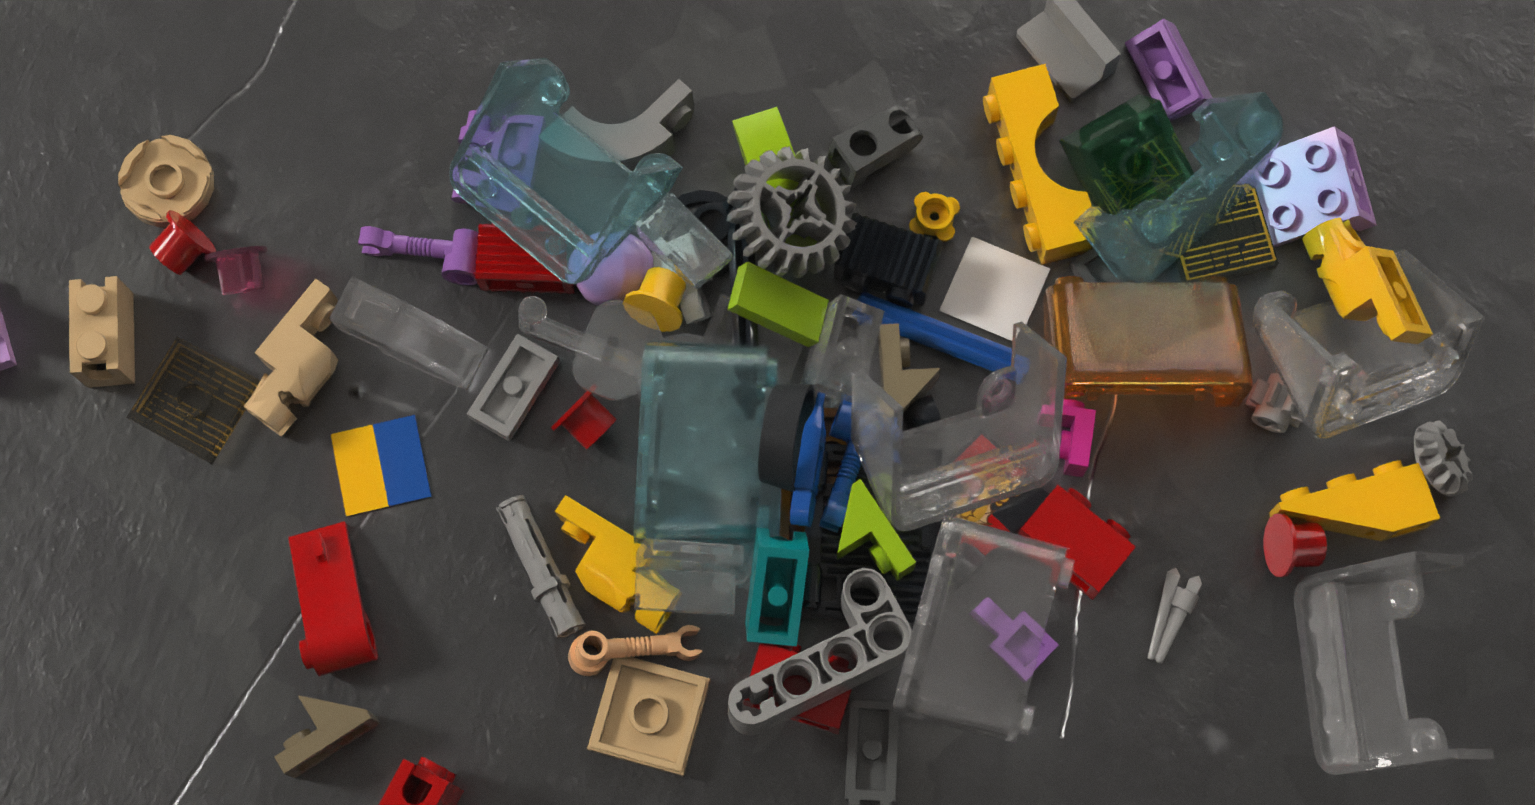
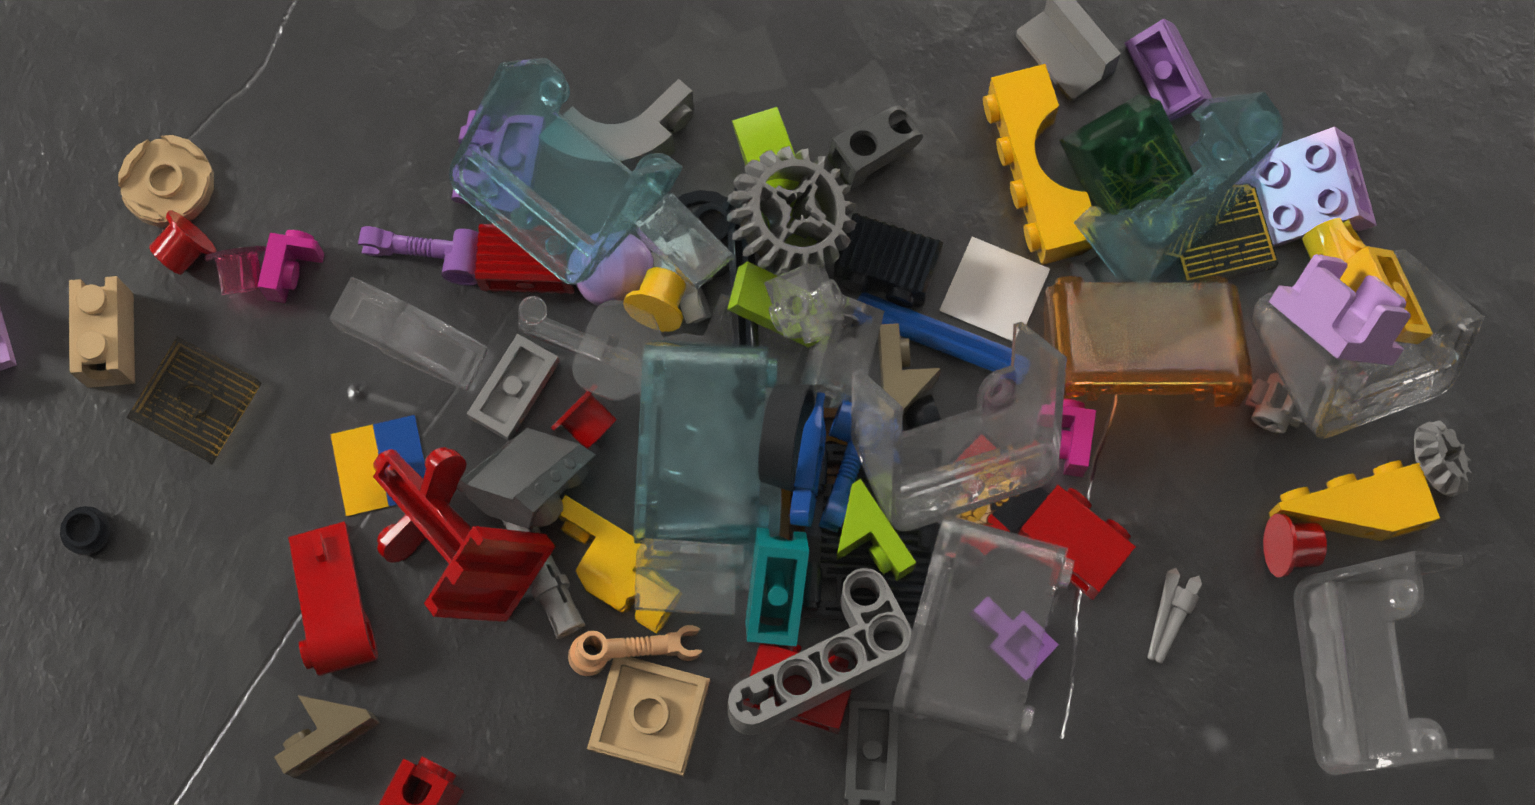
(85, 530): none -> black plate
(280, 266): none -> dark pink bracket
(296, 359): tan plate -> none
(486, 565): none -> red piece
(527, 477): none -> dark grey slope
(805, 303): none -> clear brick
(934, 203): yellow plate -> none
(1345, 322): none -> lavender panel

